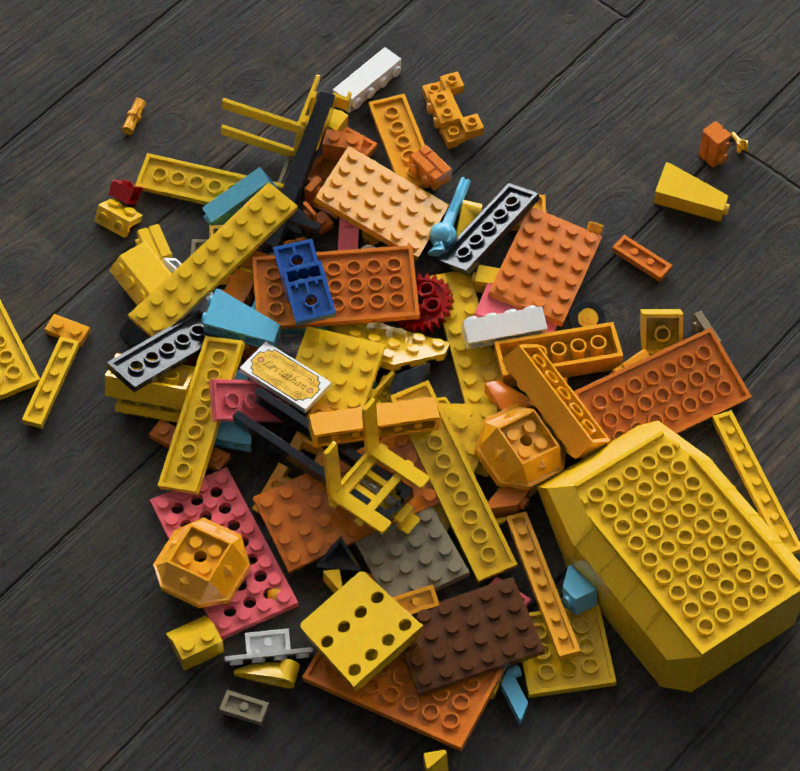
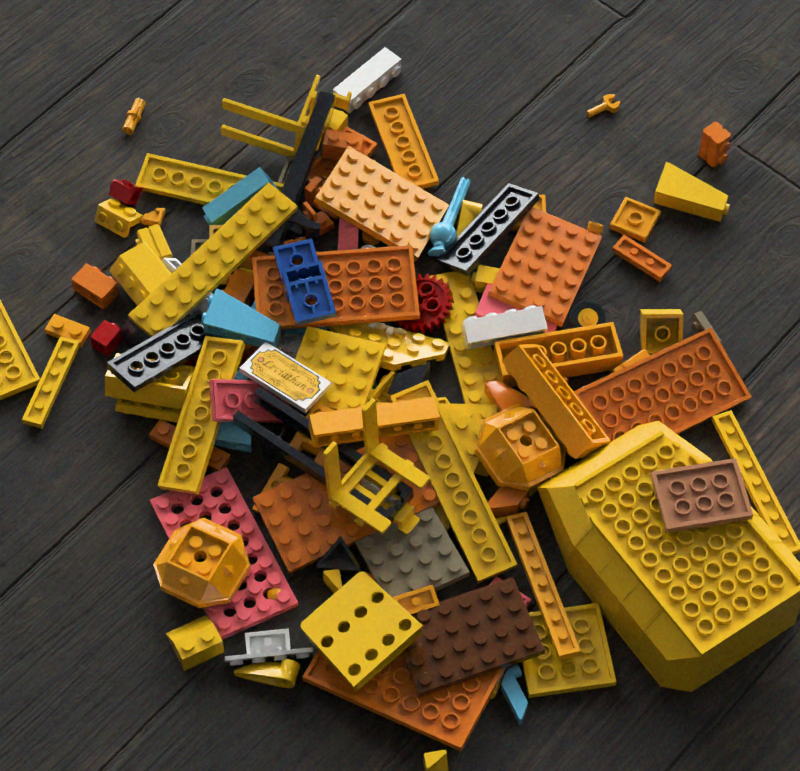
(95, 286): none -> orange brick
(106, 338): none -> red brick
(153, 217): none -> light orange tile
(244, 707): dark tan plate -> none
(430, 168): orange brick -> none
(445, 111): light orange bracket -> none
(578, 592): medium azure slope -> none
(606, 105): none -> light orange bar
(635, 219): none -> light orange tile
(701, 495): none -> nougat plate
(741, 144): yellow hand -> none

